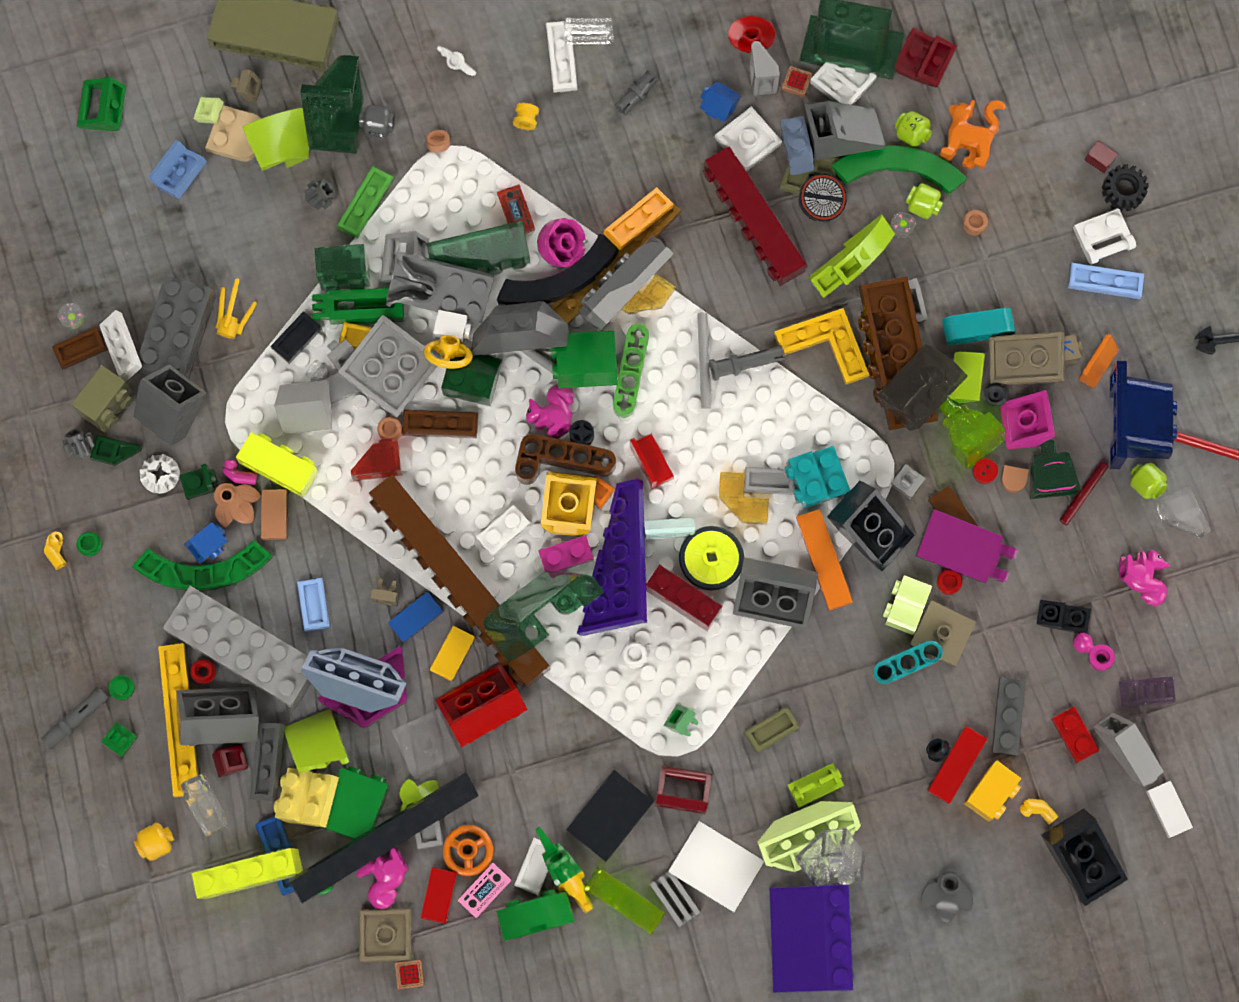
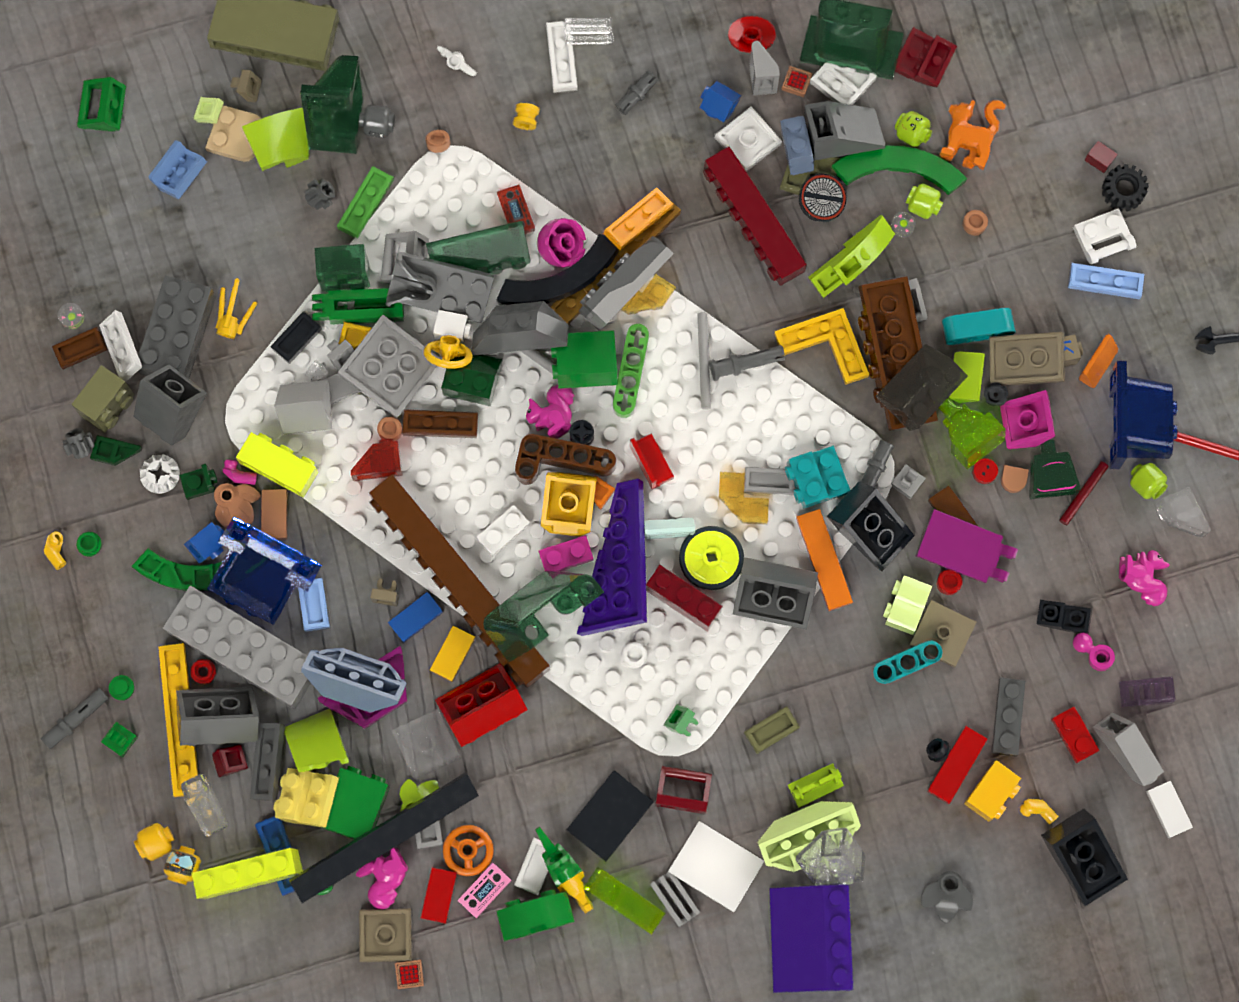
(181, 865): none -> head
(260, 571): none -> clear blue windscreen
(877, 463): none -> dark grey pin

